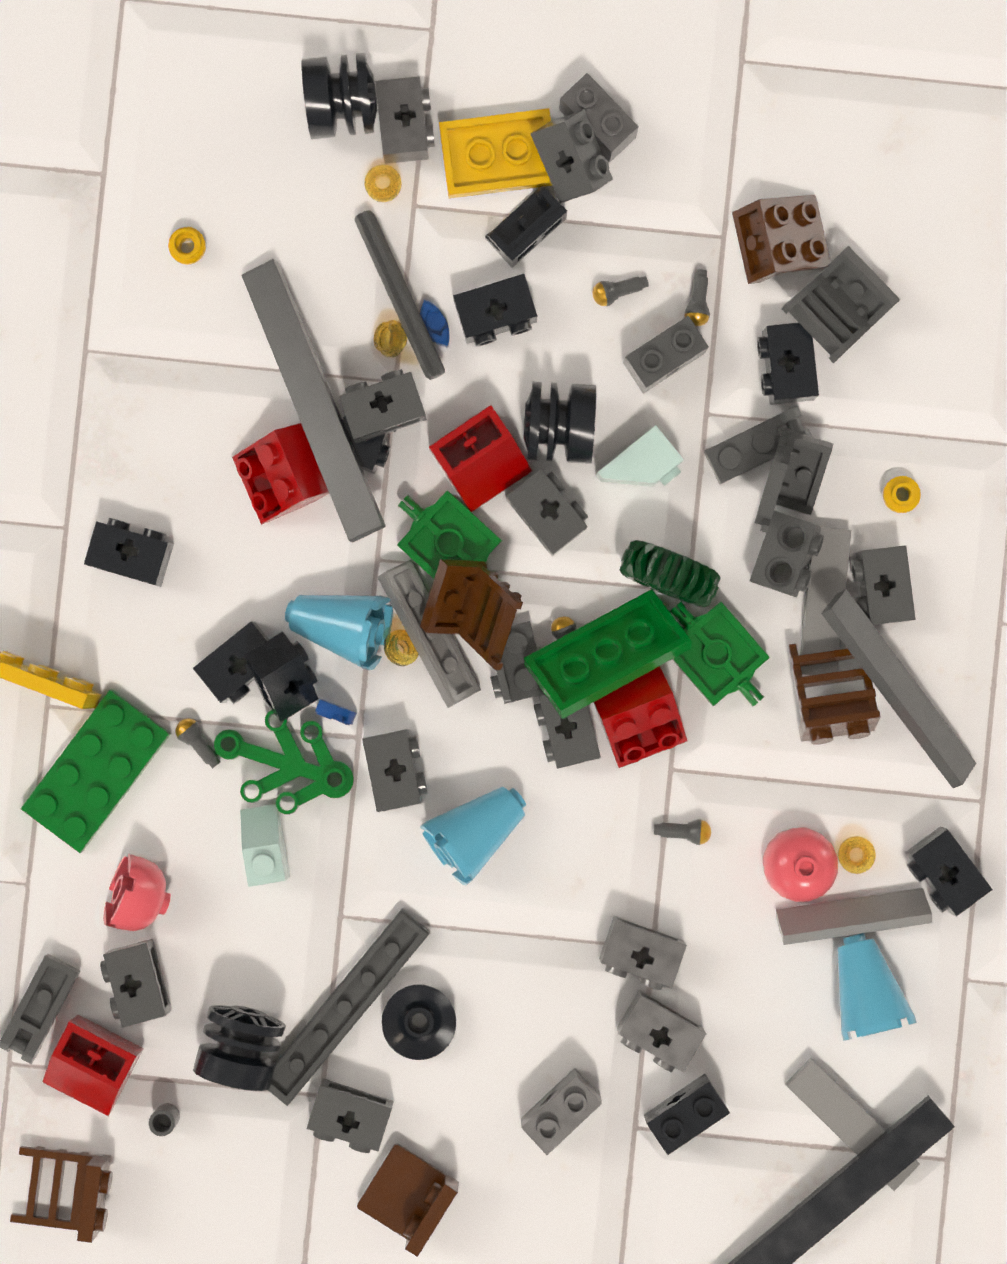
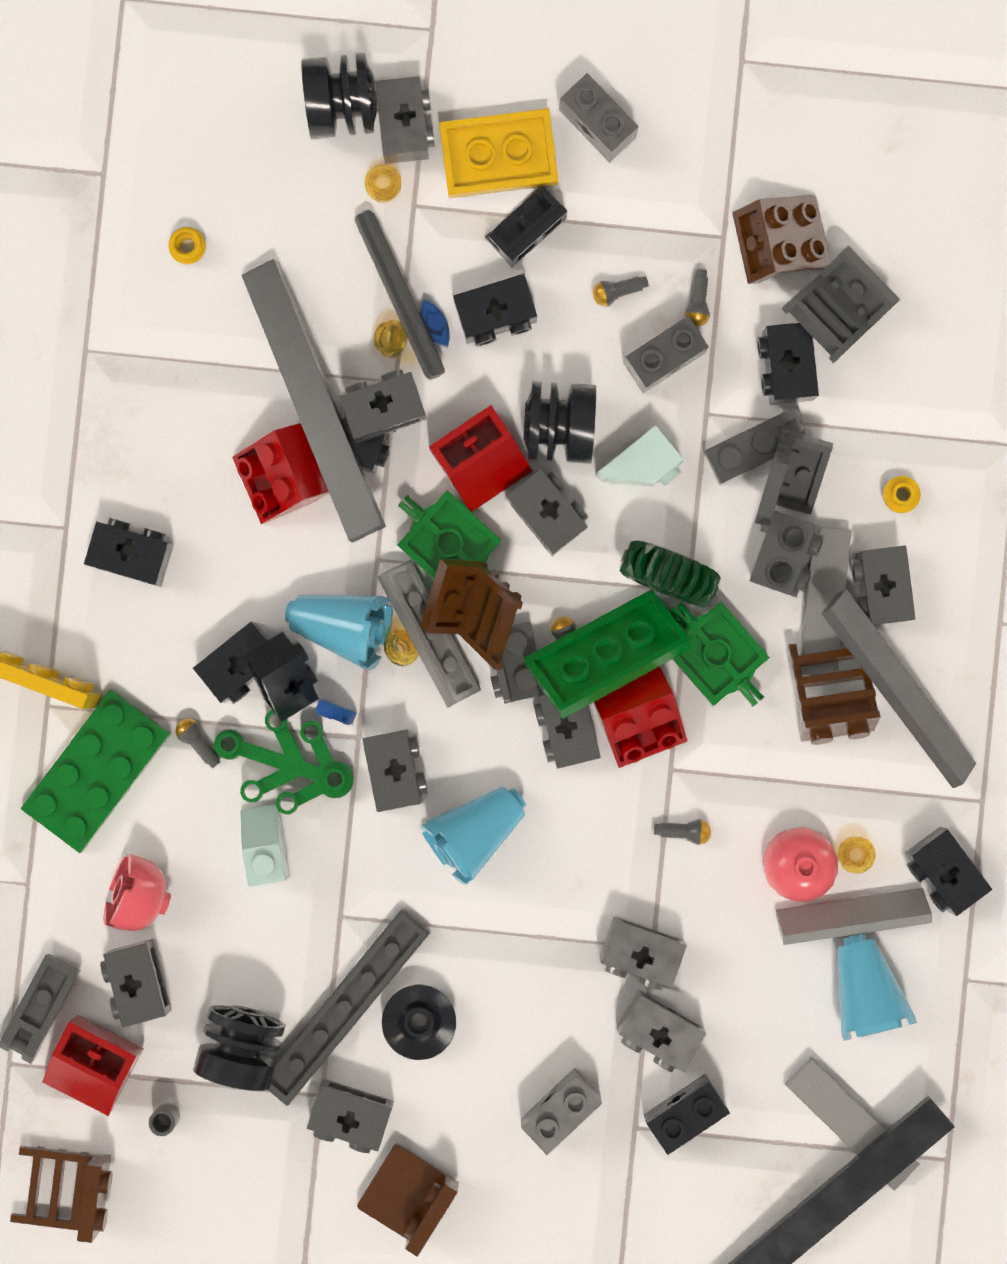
(572, 156): dark grey brick -> none

